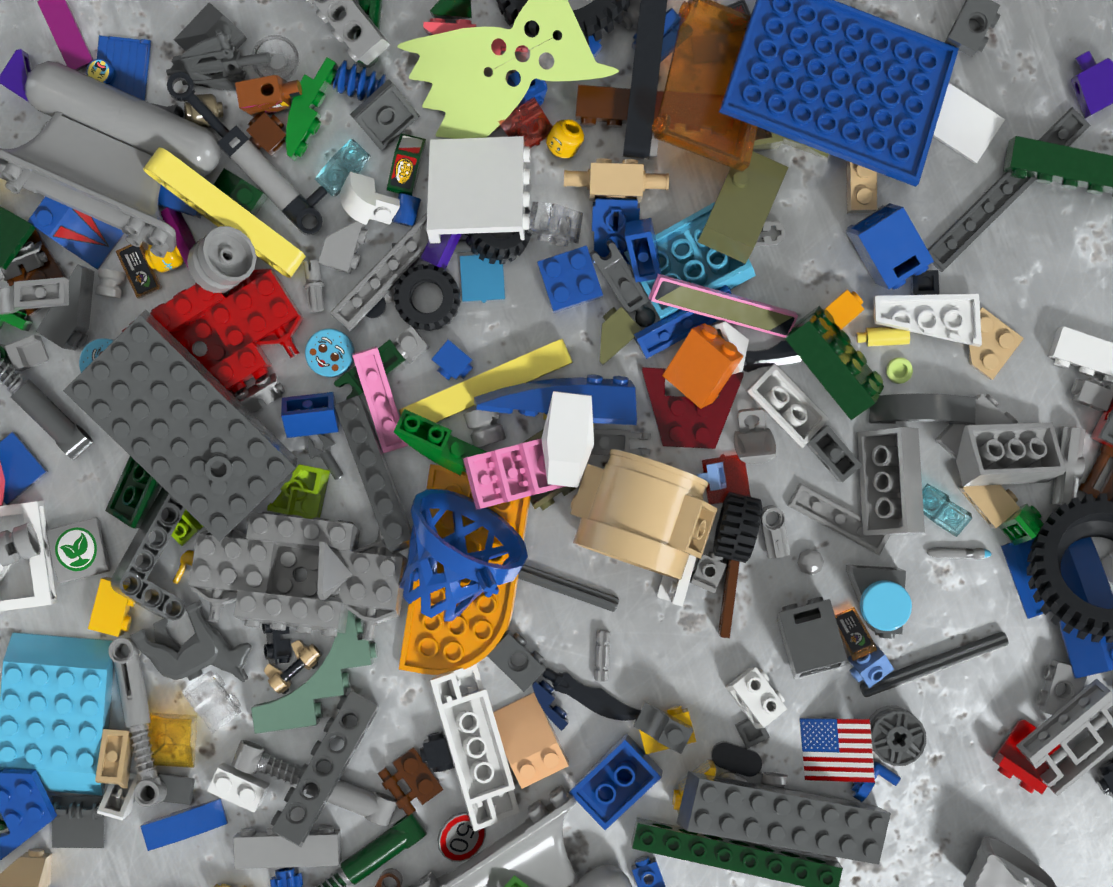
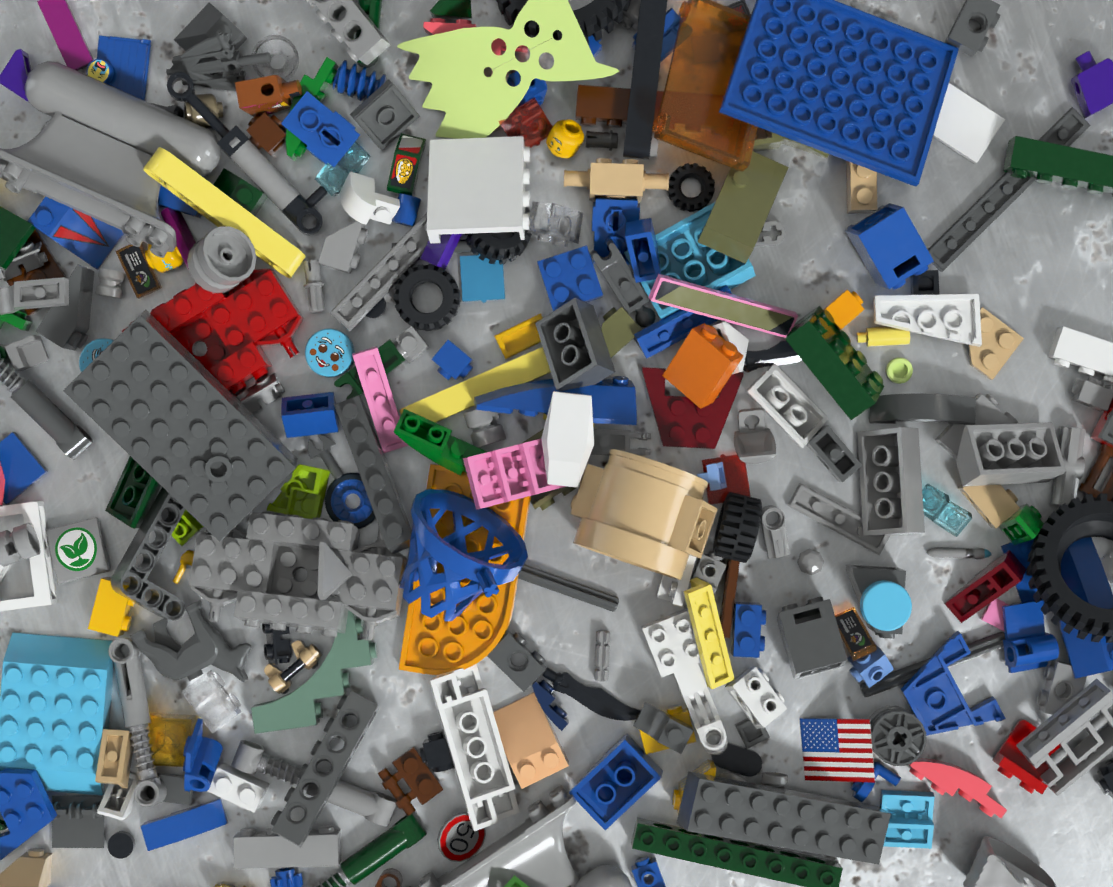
(121, 844): none -> black tile
(200, 760): none -> blue piece
(324, 132): none -> blue piece
(336, 501): none -> blue wheel
(519, 337): none -> yellow tile
(575, 346): none -> dark grey slope
(602, 140): none -> dark grey pin
(676, 652): none -> white brick
(691, 171): none -> black tyre
(708, 633): none -> light yellow fence
(747, 629): none -> blue brick
(909, 819): none -> medium azure slope
(937, 698): none -> blue wing
(950, 777): none -> coral slope
(986, 586): none -> dark red slope
(993, 614): none -> bright pink tile
(1026, 626): none -> blue piece

